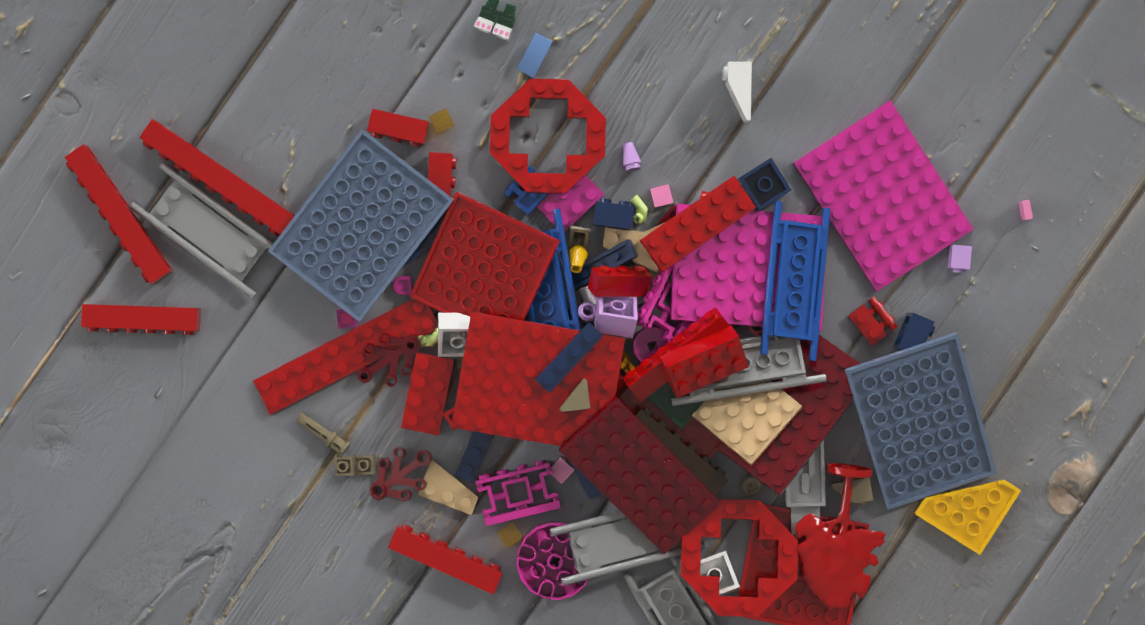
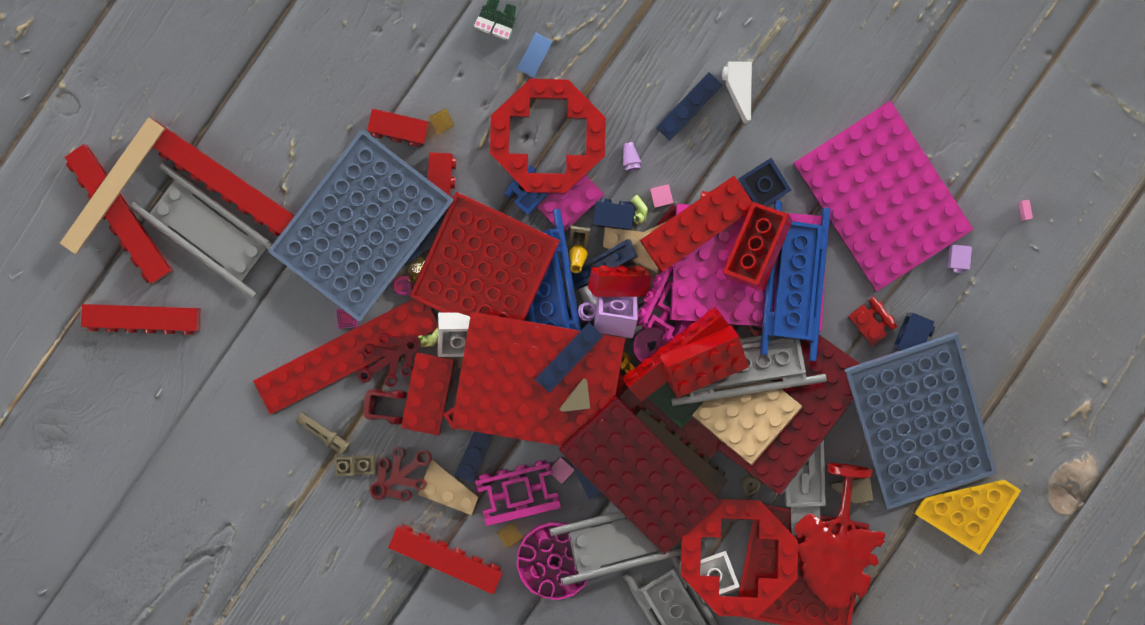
(112, 186): none -> tan tile
(370, 405): none -> dark red piece
(415, 269): none -> clear yellow plate
(689, 106): none -> dark blue plate
(757, 246): none -> red brick

